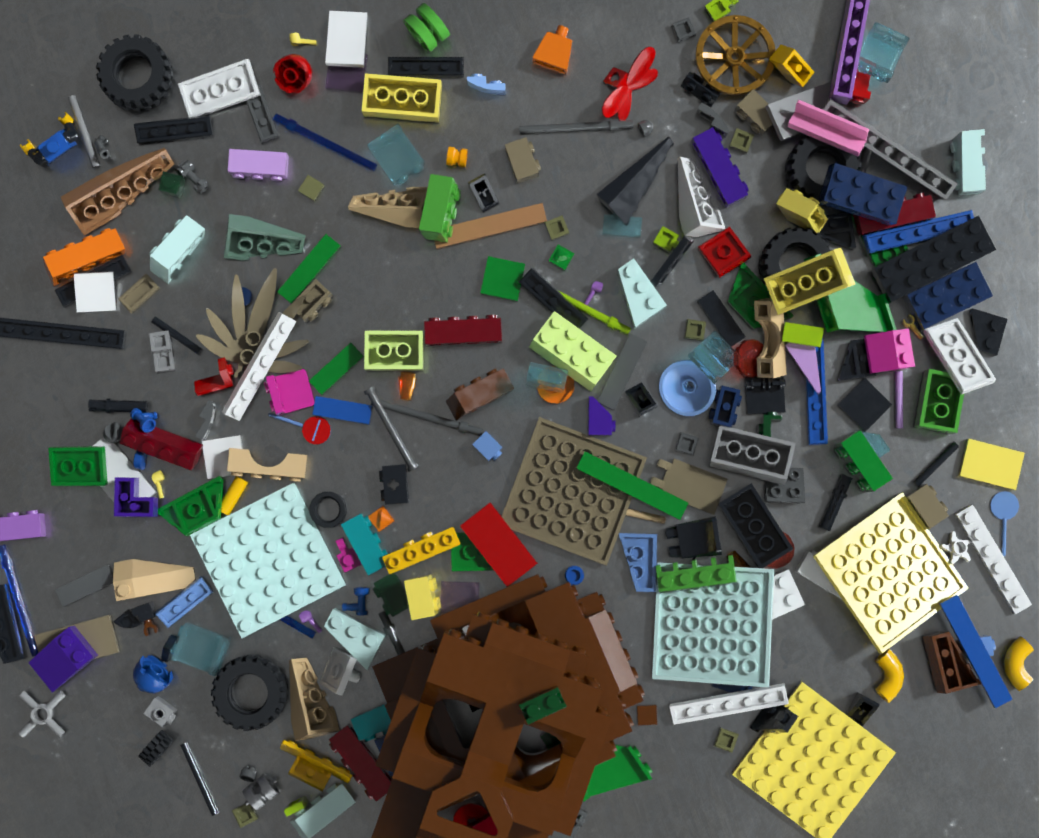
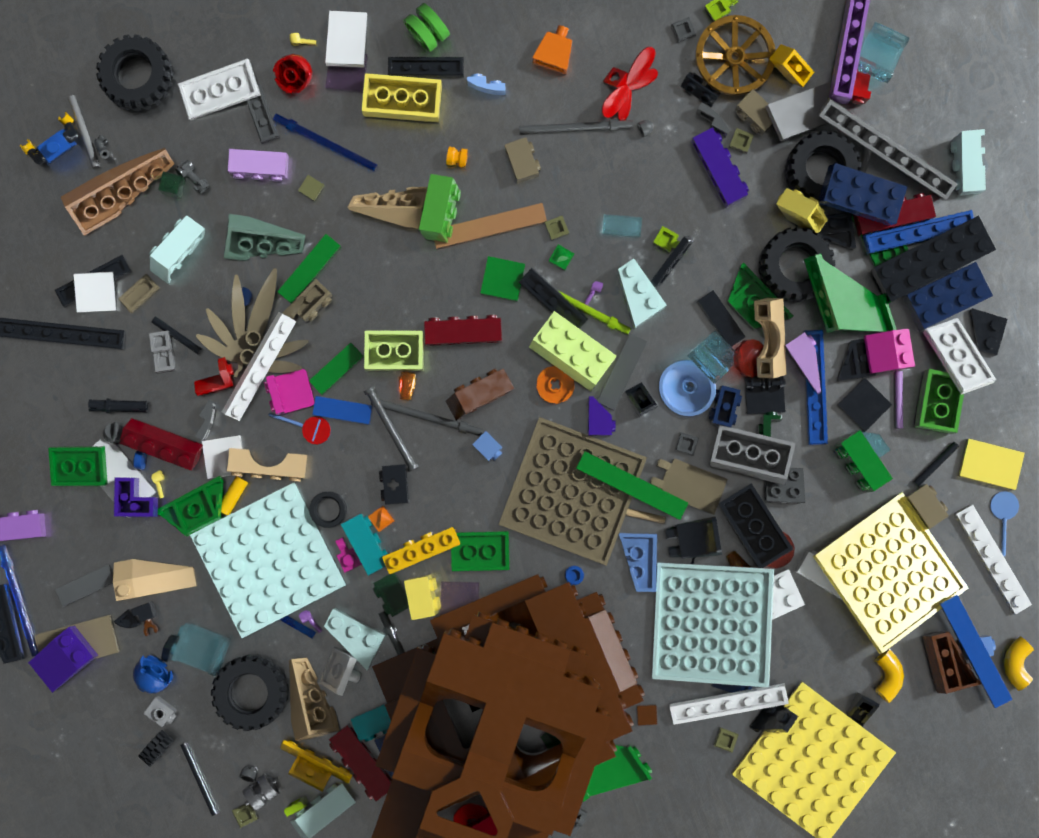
(35, 719): light grey bar -> none
(83, 255): orange wedge -> none
(146, 420): blue piece -> none
(173, 129): black tile -> none
(184, 602): medium blue tile -> none
(359, 607): blue piece -> none
(396, 155): clear light blue panel -> none
(483, 192): black slope -> none
(498, 544): red tile -> none
(542, 705): dark green brick -> none
(546, 377): clear light blue panel -> none
(627, 189): black wedge -> none
(695, 208): white wedge -> none
(695, 330): olive tile -> none
(696, 575): bright green hinge -> none
(724, 252): red tile -> none
(802, 334): lime tile -> none
(809, 281): light yellow brick -> none
(828, 128): bright pink panel -> none
(844, 481): black pin -> none
(912, 326): light yellow hand -> none
(957, 548): white animal -> none

